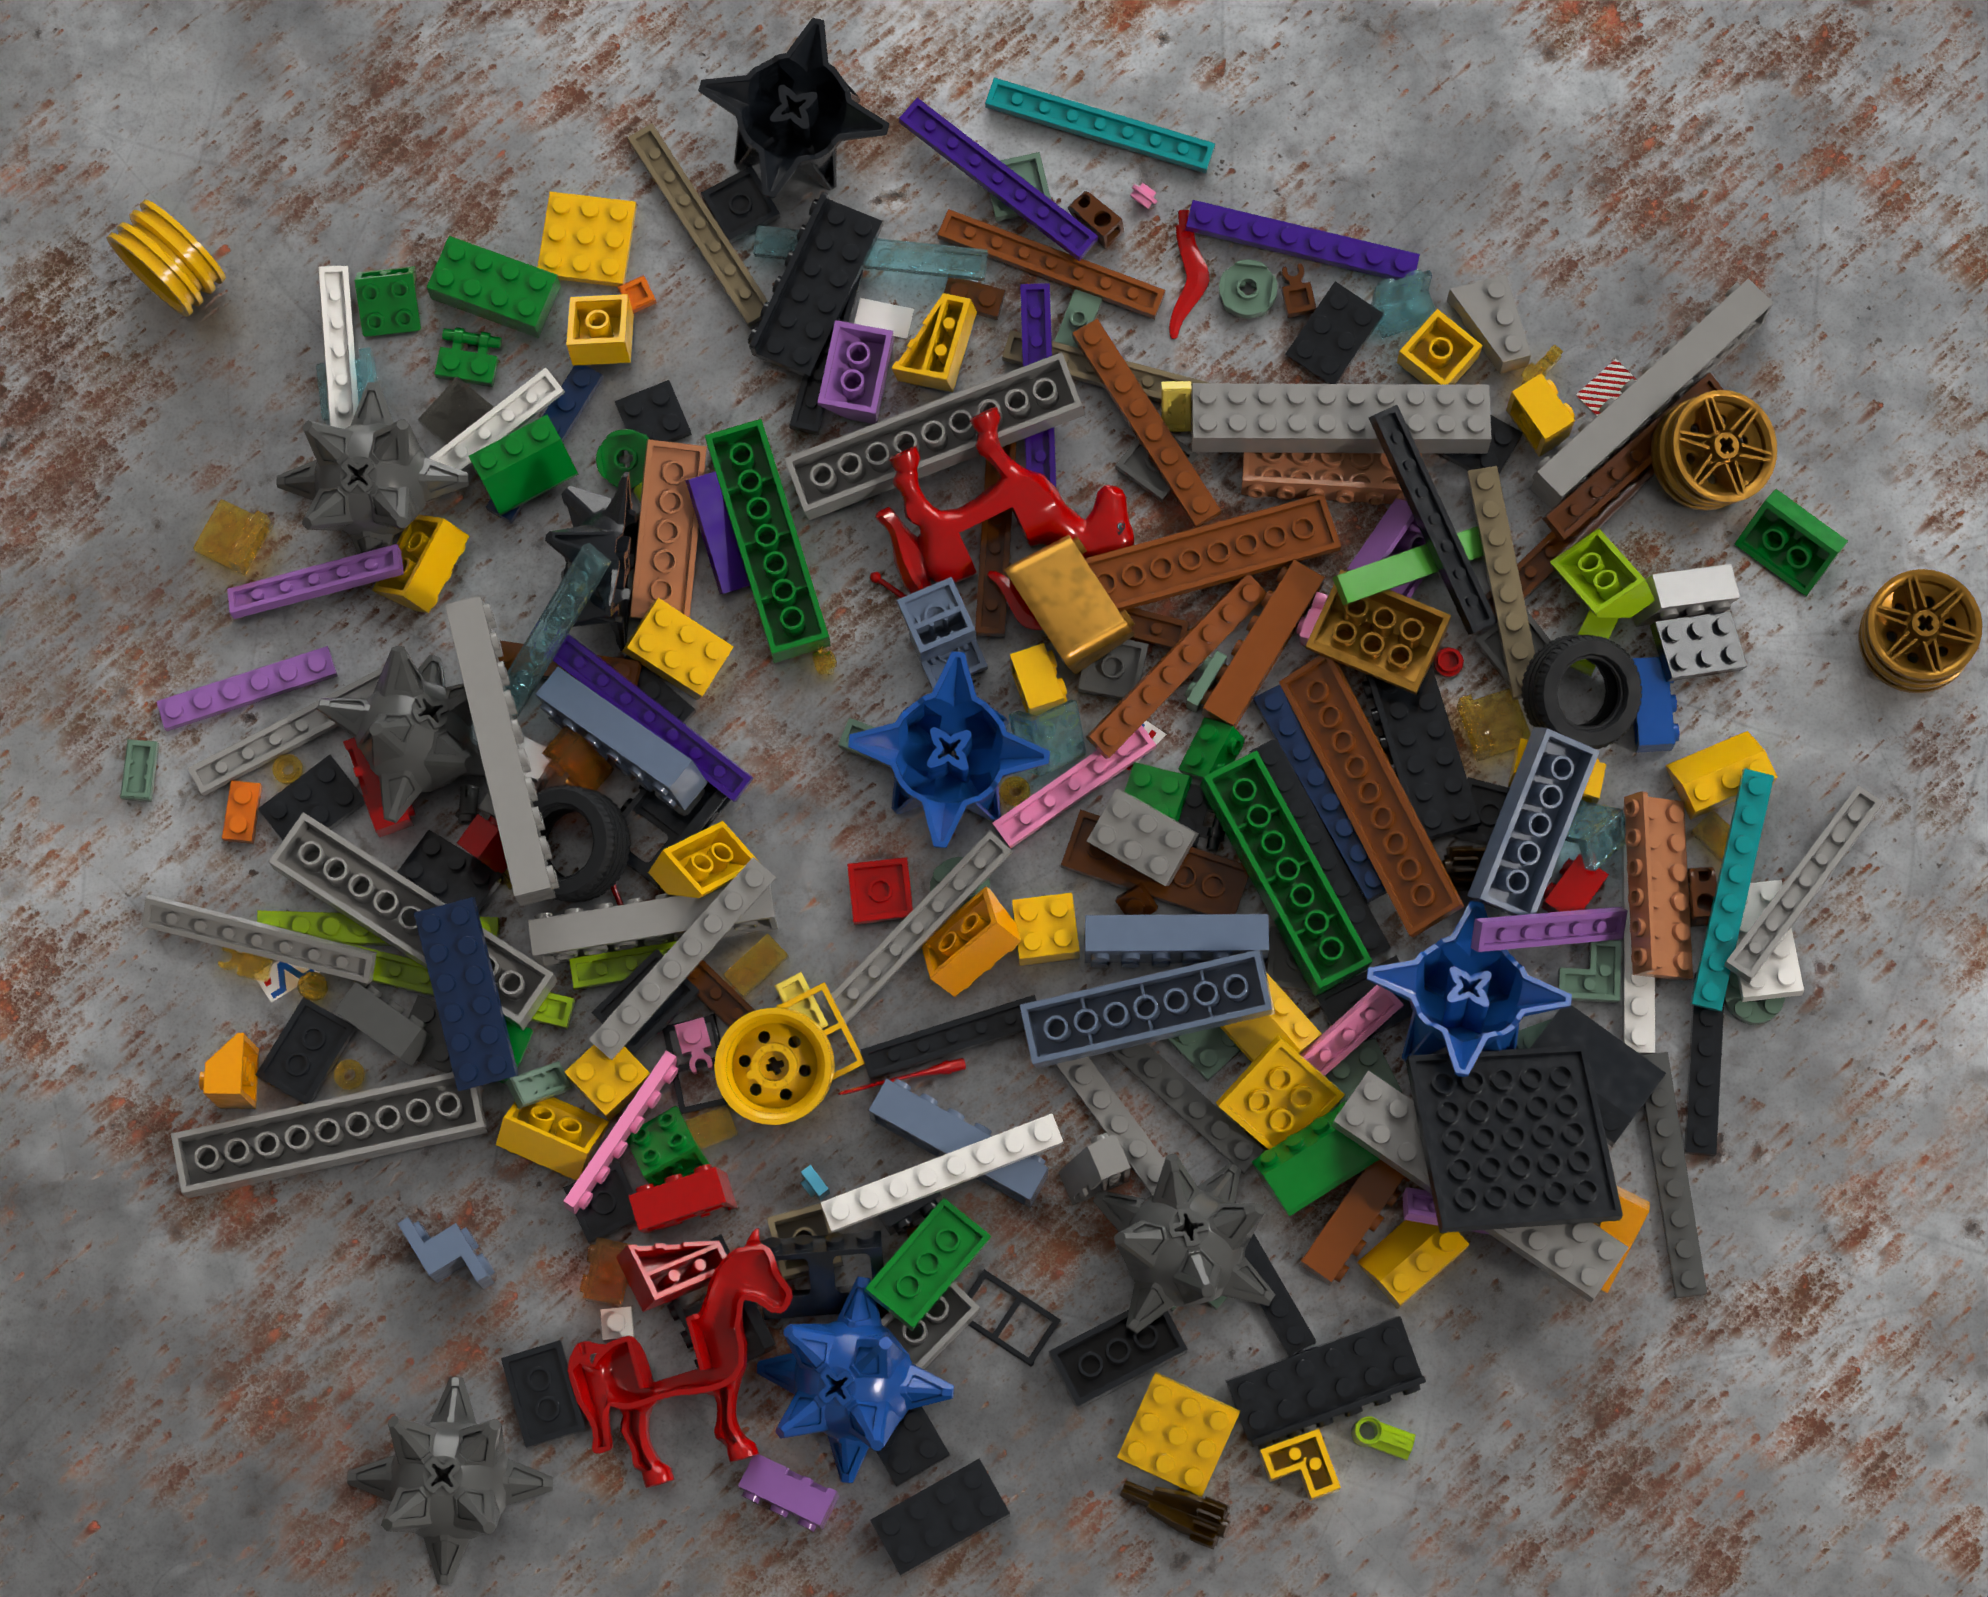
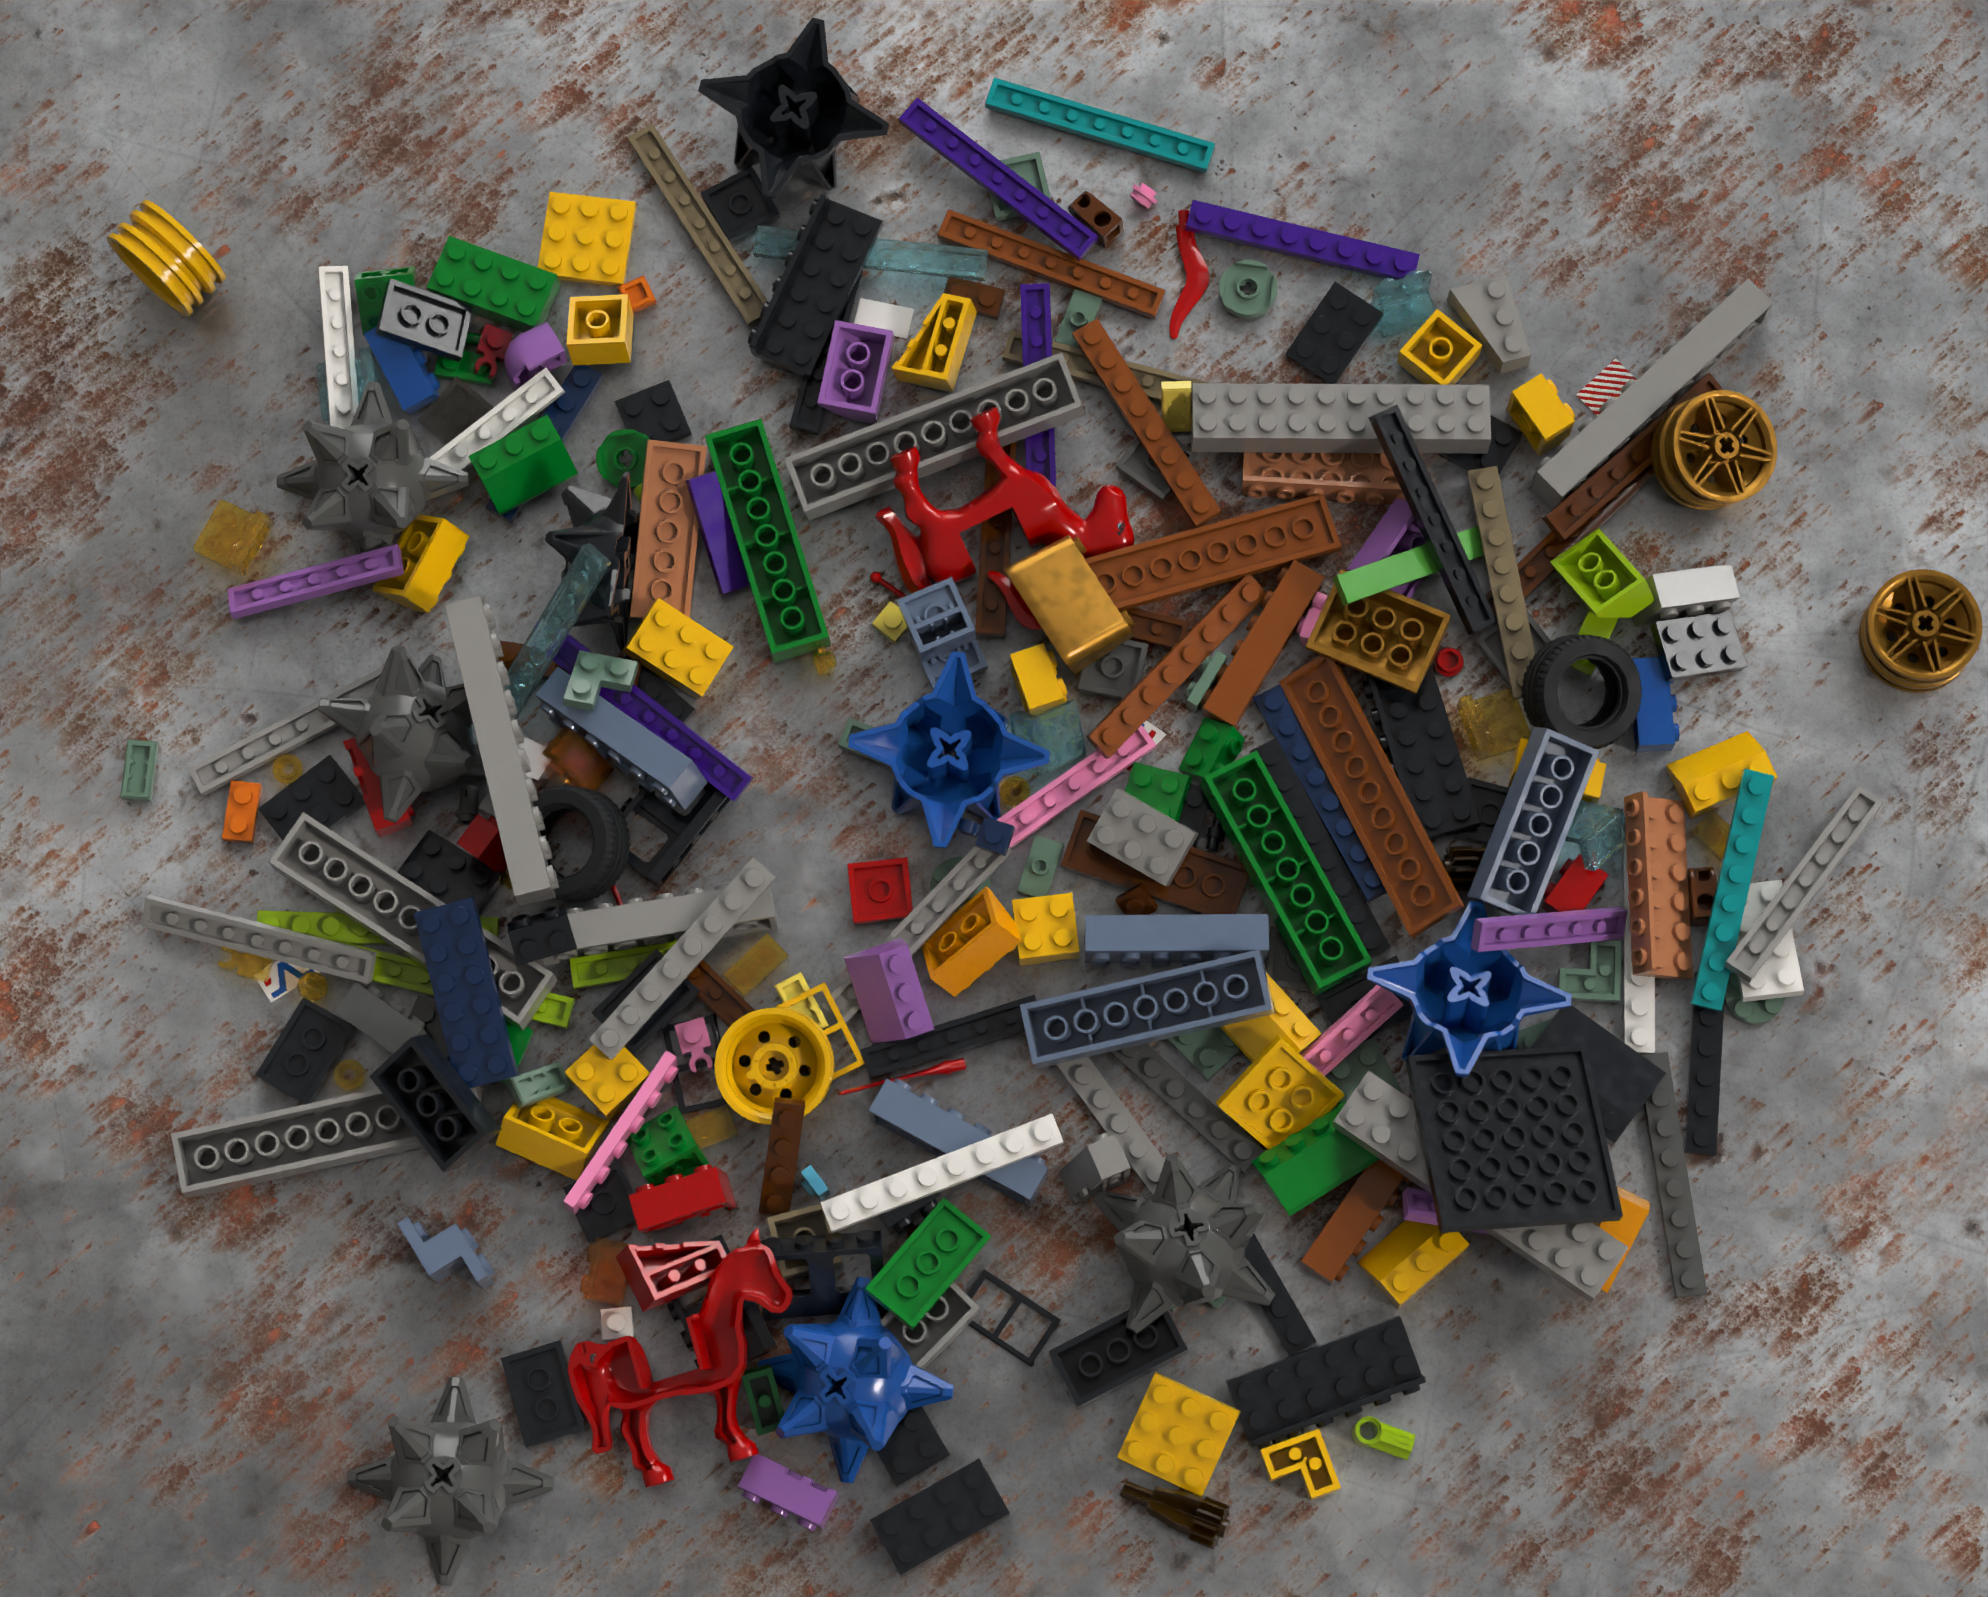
(231, 1076): light orange slope -> none
(246, 688): medium lavender plate -> none
(405, 372): none -> blue brick
(424, 320): none -> plate
(435, 1102): none -> black brick
(492, 347): none -> dark red plate
(532, 353): none -> medium lavender brick
(541, 935): none -> black bracket
(597, 671): none -> sand green plate
(701, 862): yellow slope -> none
(763, 1398): none -> dark green brick
(781, 1156): none -> reddish brown plate
(889, 992): none -> medium lavender slope
(891, 623): none -> light yellow plate
(990, 836): none -> dark blue plate
(1040, 867): none -> sand green plate
(1297, 296): reddish brown plate -> none
(1543, 365): clear yellow plate -> none
(1791, 542): green slope -> none

